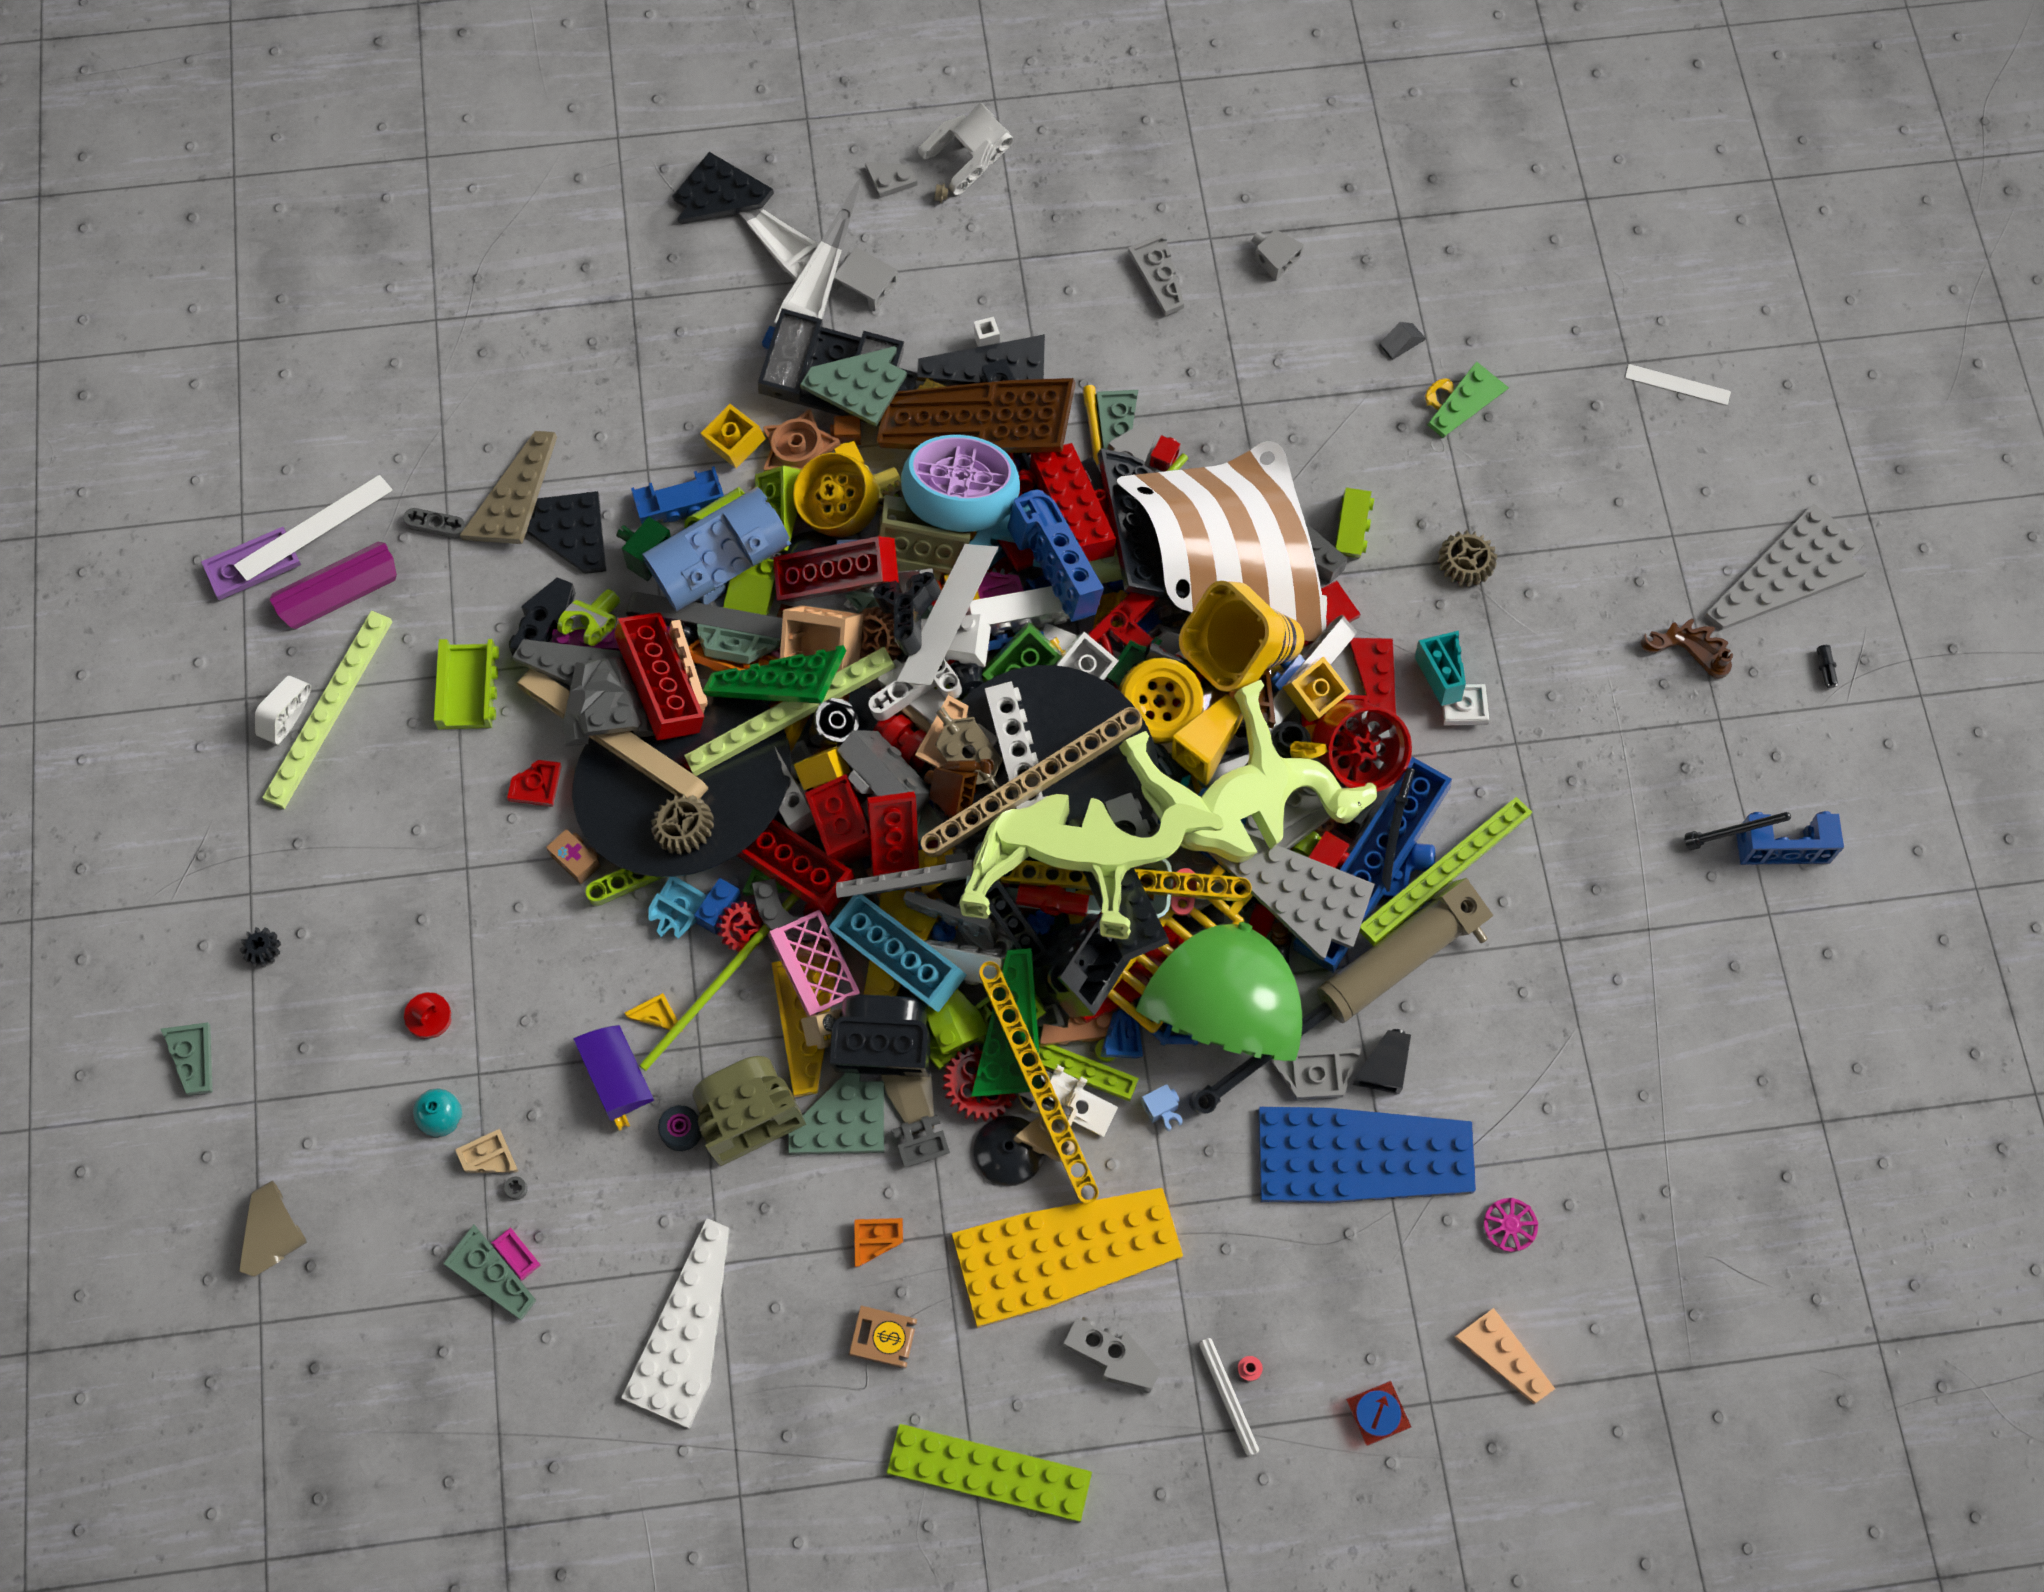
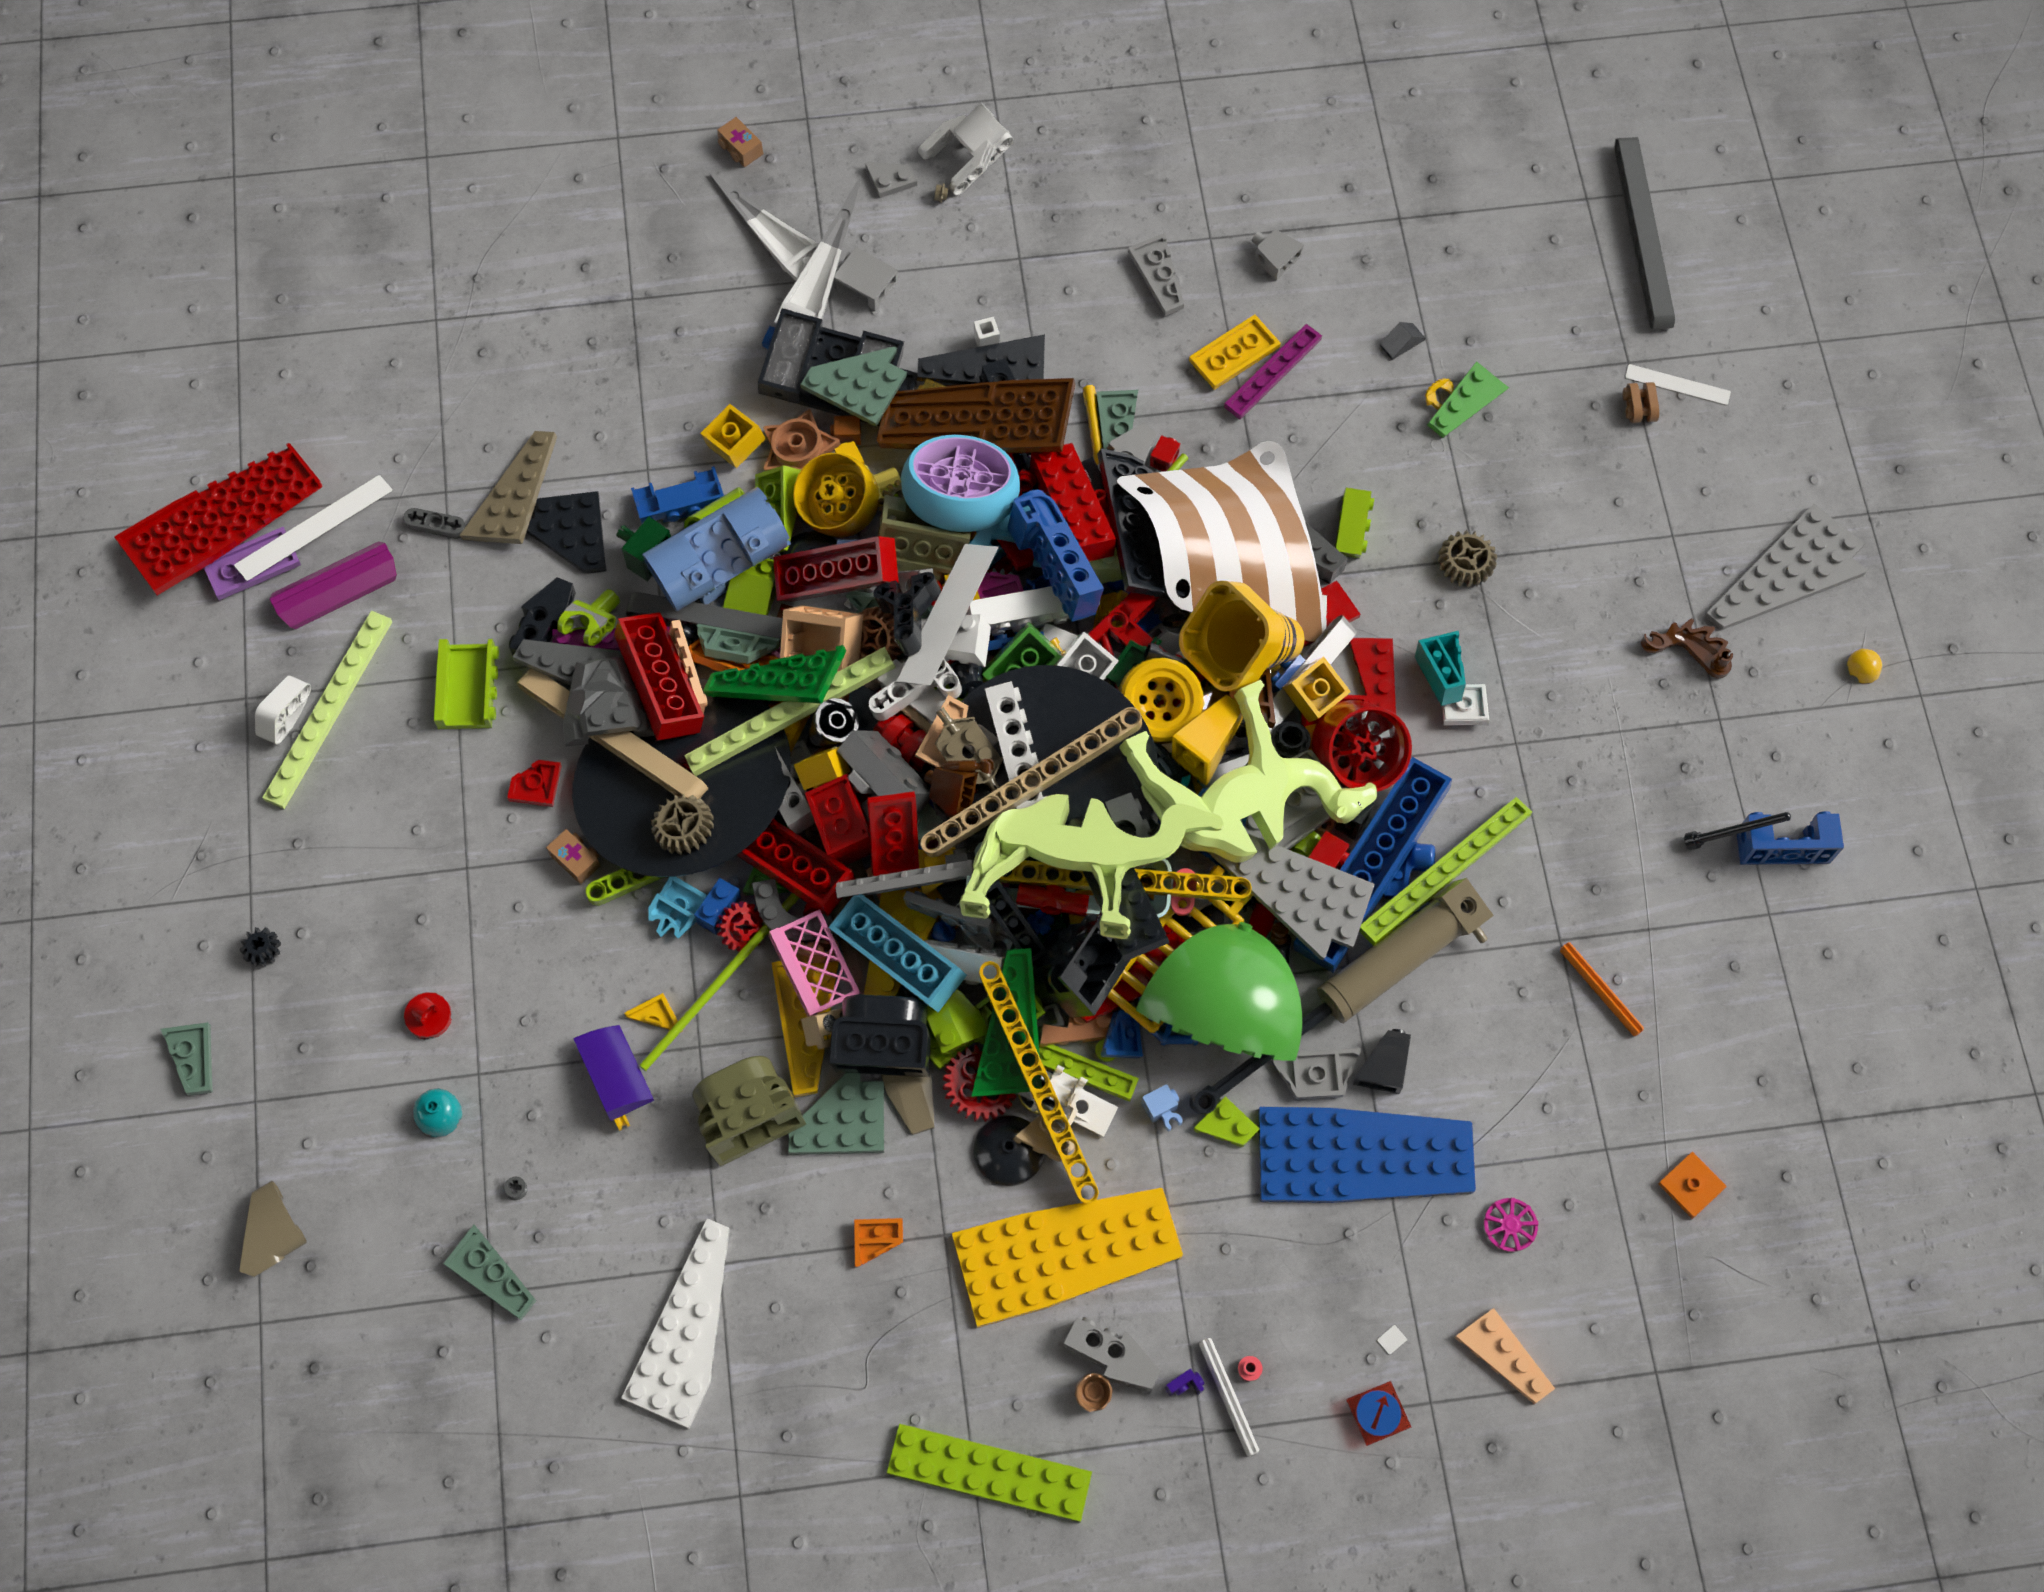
(213, 522): none -> red wing
(487, 1155): tan wing -> none
(516, 1254): dark pink tile -> none
(683, 1136): black wheel -> none
(719, 190): black wing -> none
(739, 142): none -> medium nougat brick
(887, 1337): medium nougat container -> none
(922, 1148): dark grey plate -> none
(1093, 1392): none -> medium nougat hair
(1180, 1384): none -> dark purple bracket
(1228, 1124): none -> lime wing
(1234, 352): none -> yellow plate
(1273, 371): none -> magenta plate
(1307, 750): yellow tile -> none
(1392, 1339): none -> white sticker
(1400, 801): black sword -> none
(1601, 989): none -> orange axle
(1634, 409): none -> medium nougat brick
(1644, 233): none -> dark grey beam
(1692, 1185): none -> orange plate
(1827, 666): black axle -> none
(1865, 665): none -> yellow hair

